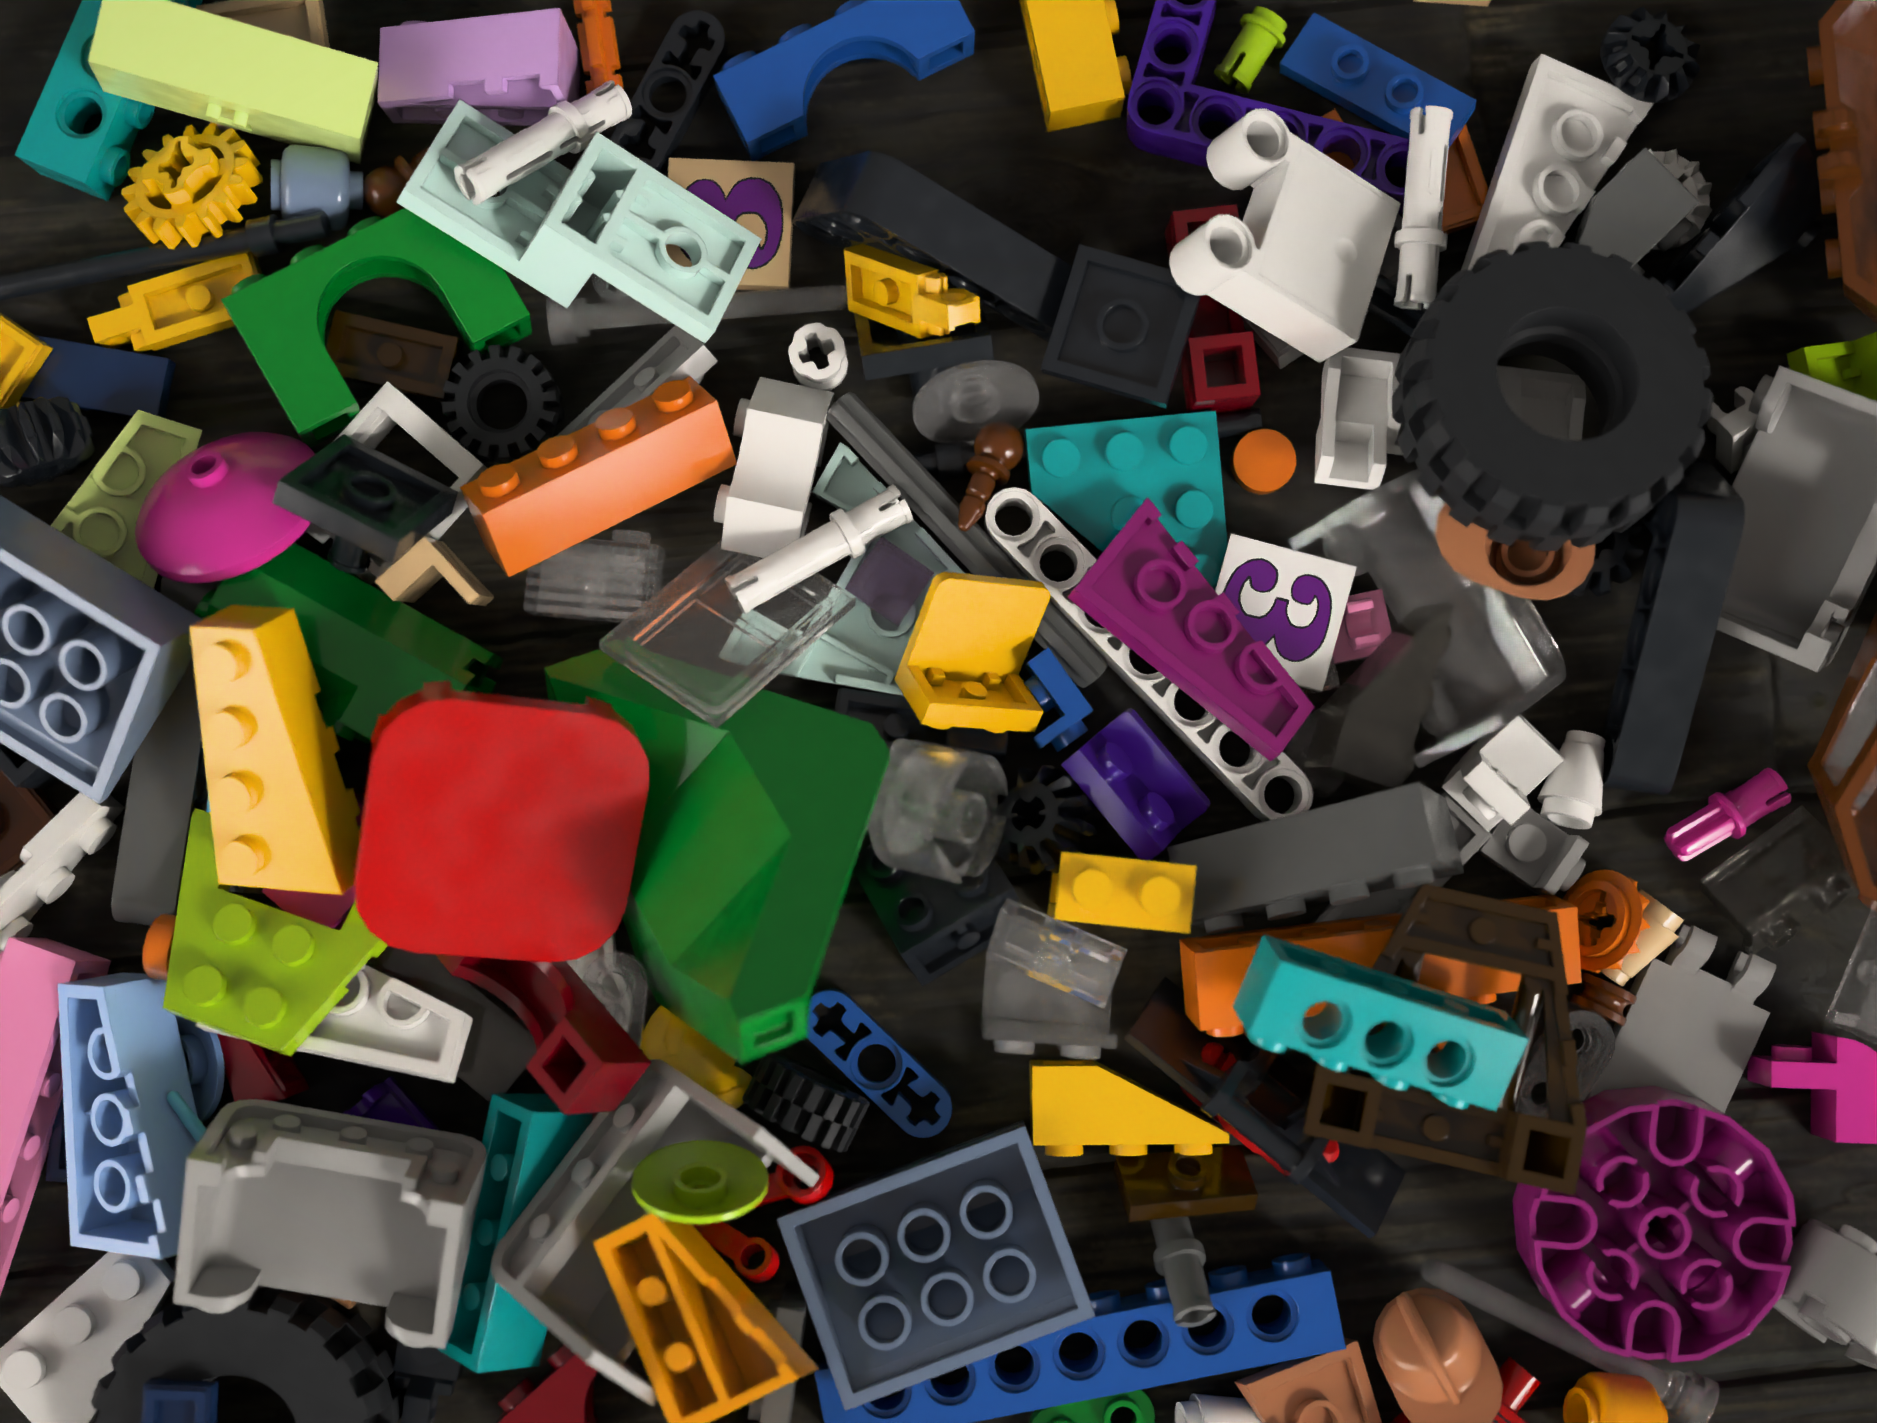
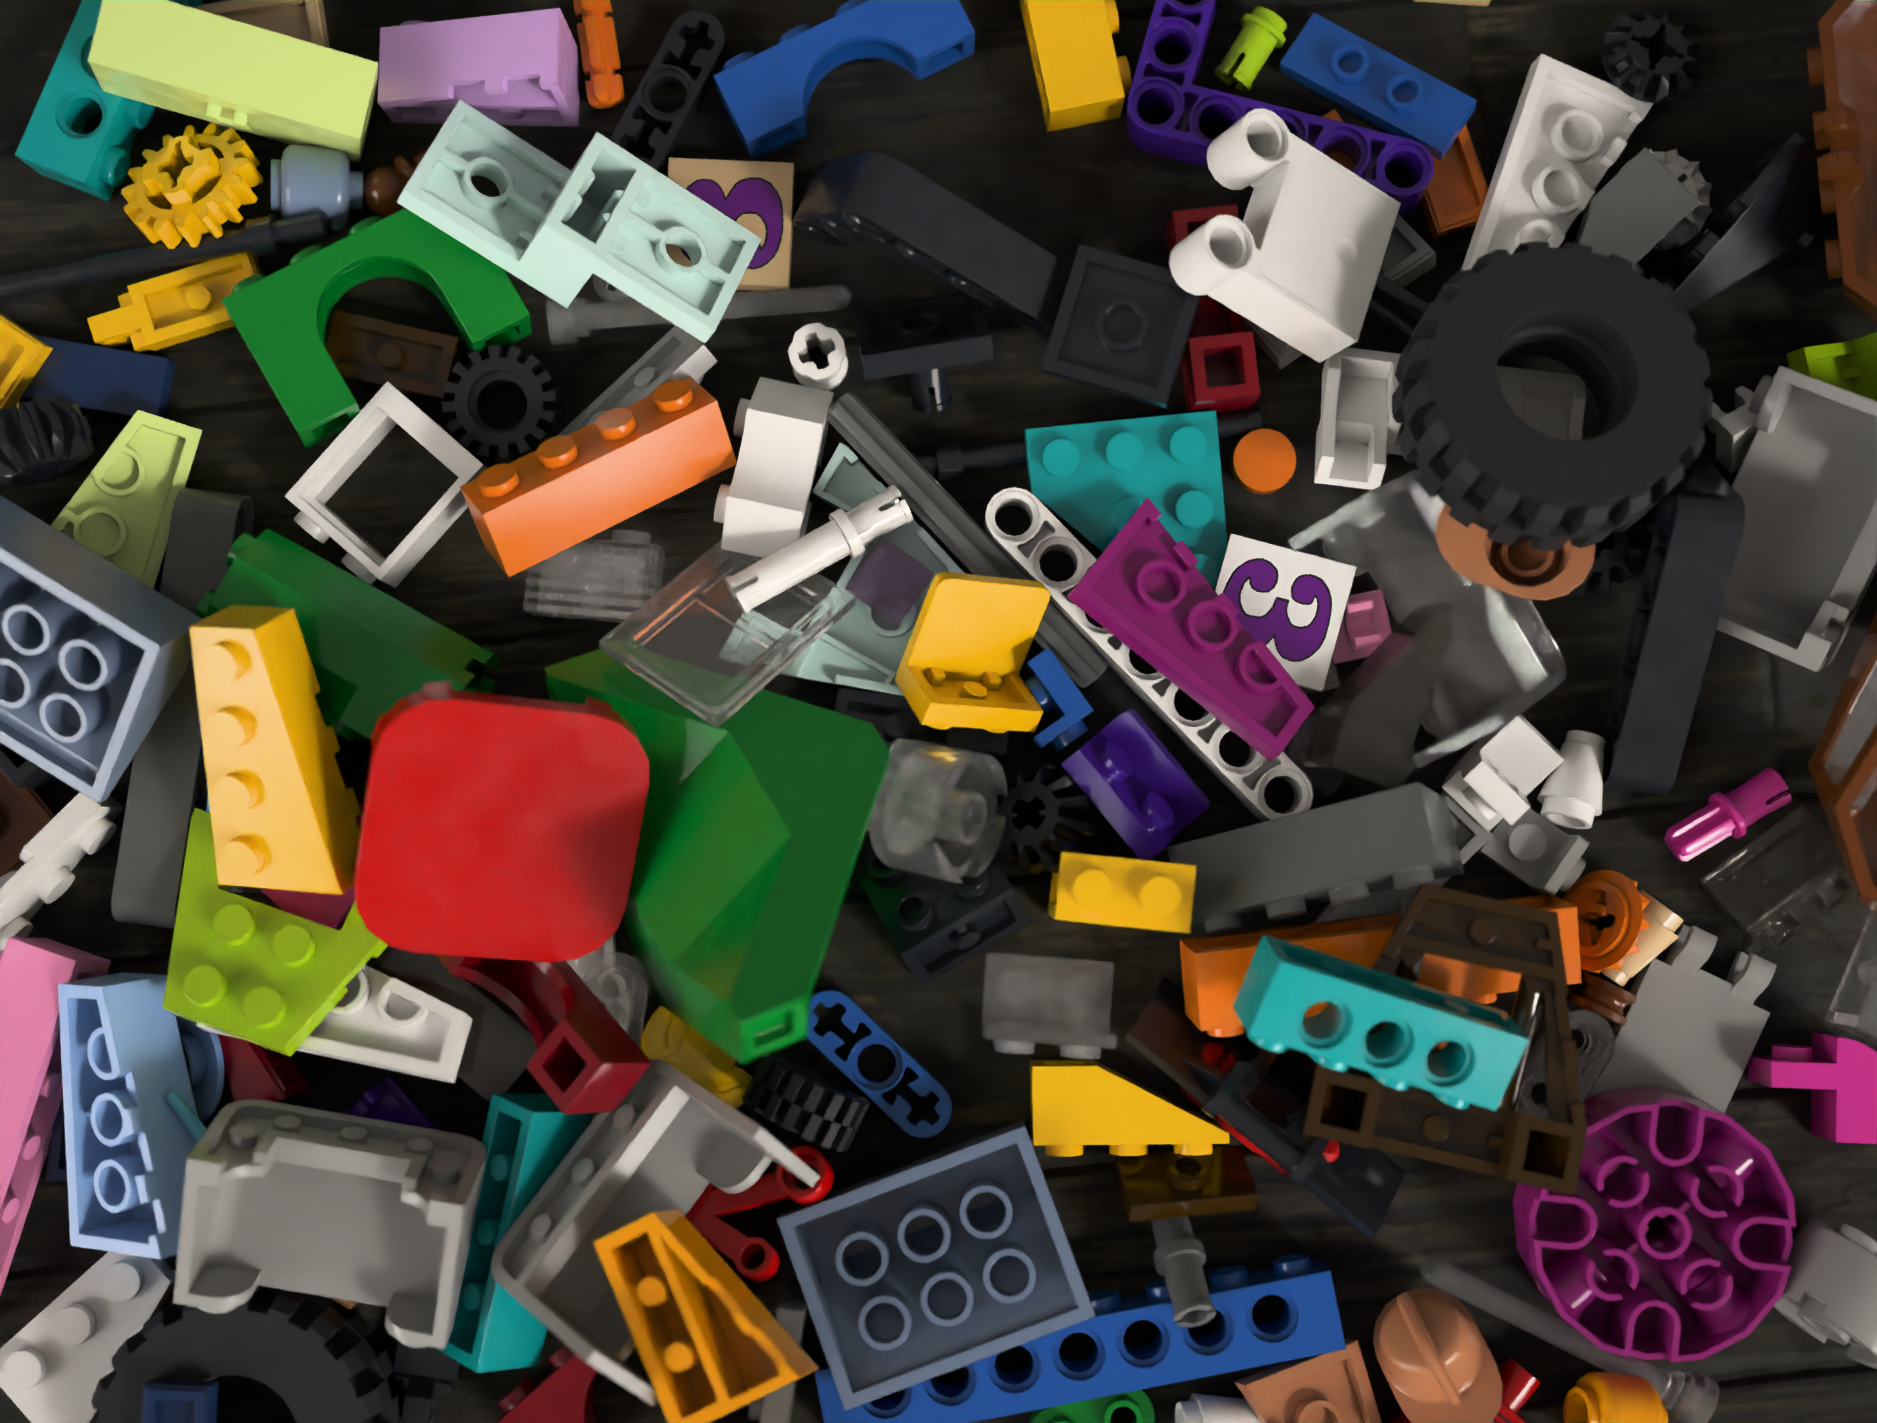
(158, 947): orange tile -> none
(216, 510): dark pink dish -> none
(364, 501): black tile -> none
(424, 567): tan panel -> none
(564, 130): white pin -> none
(700, 1181): lime dish -> none
(905, 293): yellow hinge -> none
(972, 395): clear dish -> none
(996, 451): reddish brown bar -> none
(1055, 953): clear plate -> none
(1421, 230): white pin -> none

